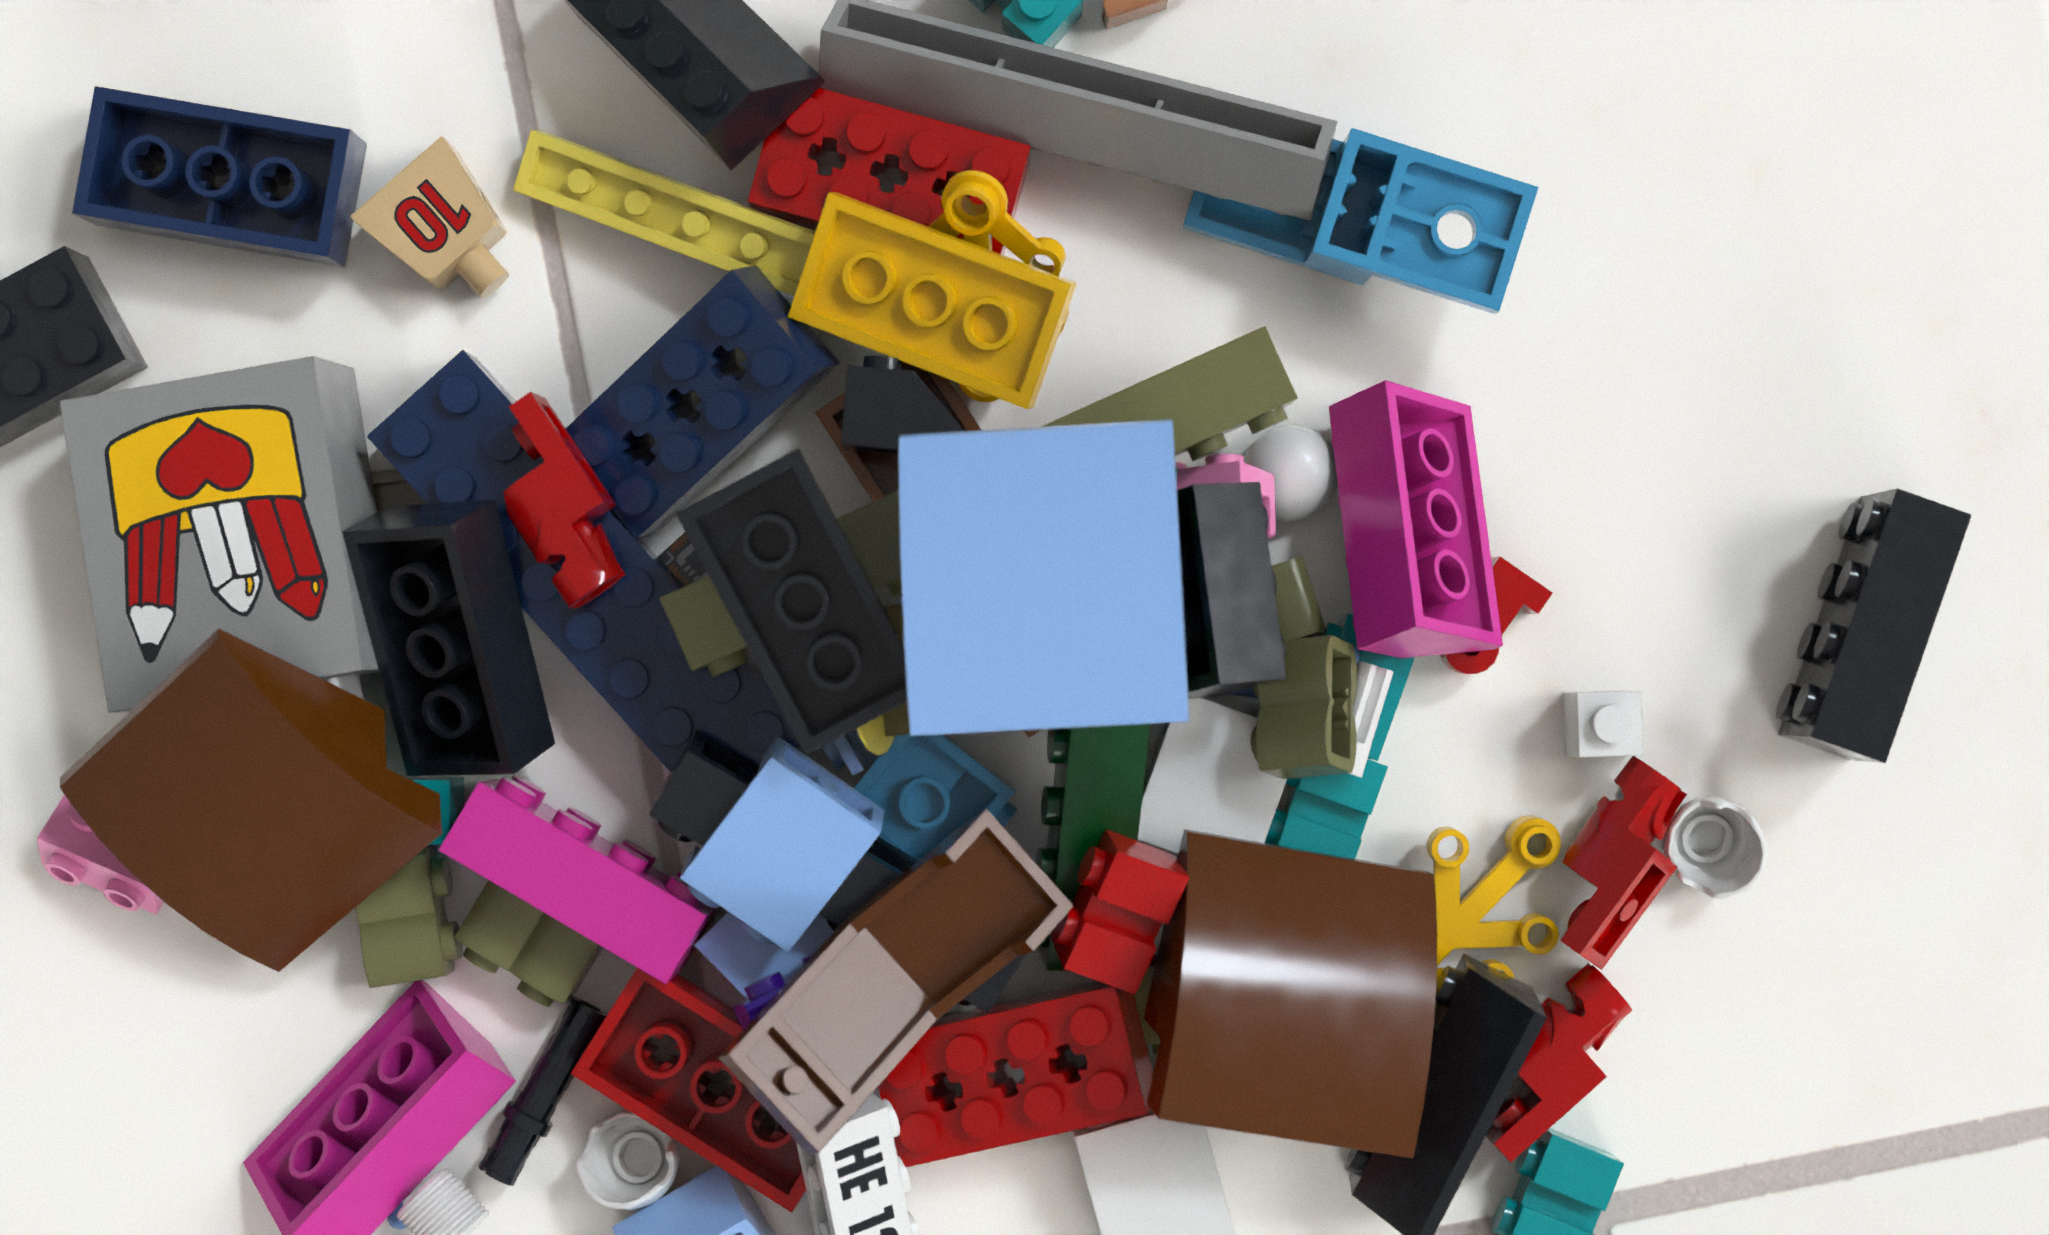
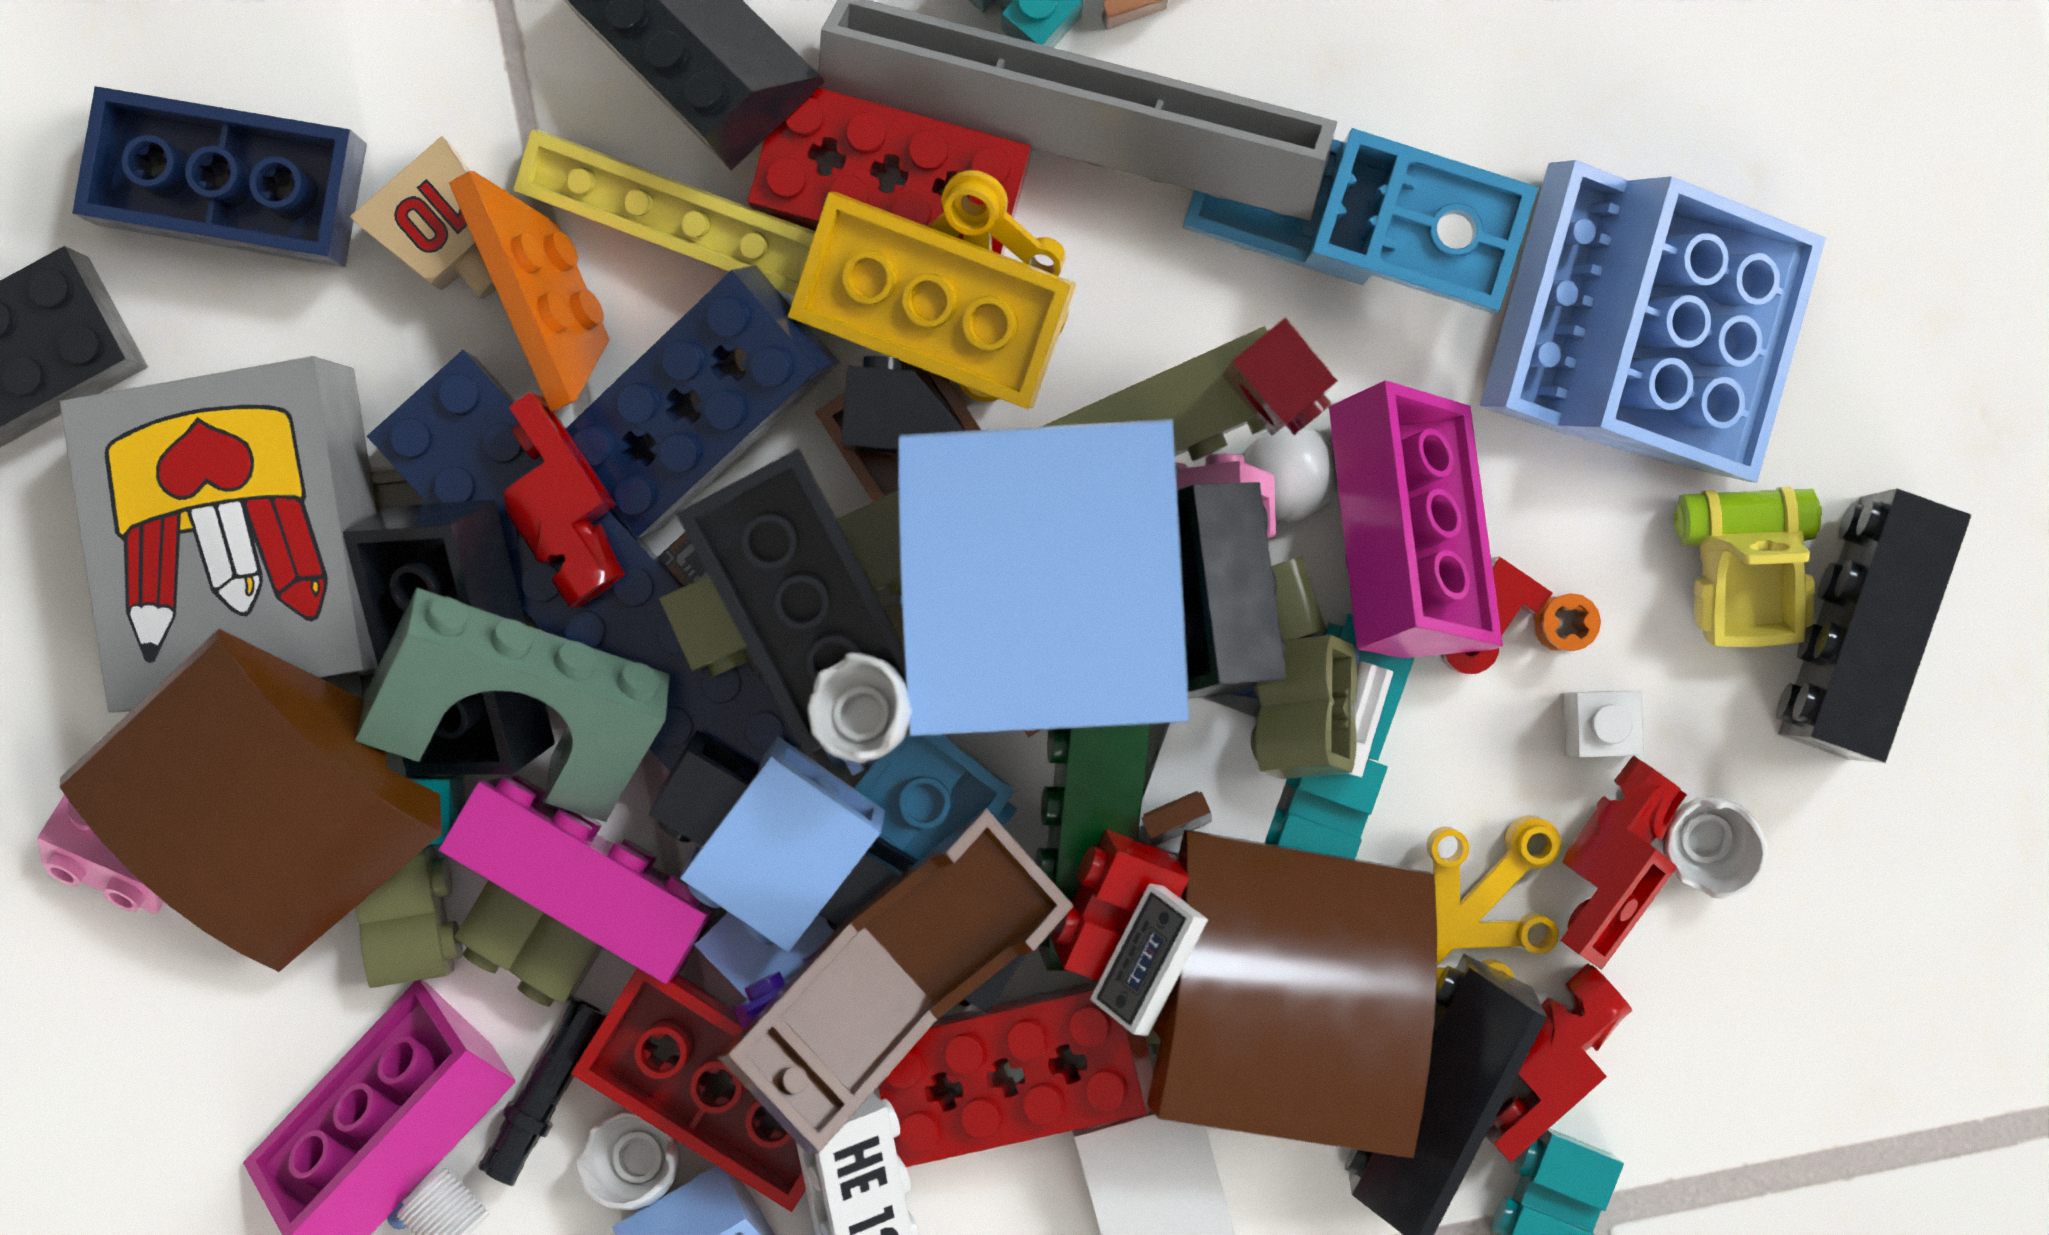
(458, 650): none -> sand green arch
(538, 286): none -> orange wing
(859, 708): none -> white hair
(1148, 959): none -> tile
(1172, 818): none -> reddish brown tile
(1281, 379): none -> dark red brick
(1586, 622): none -> orange bush
(1653, 319): none -> light blue slope
(1752, 563): none -> light yellow piece

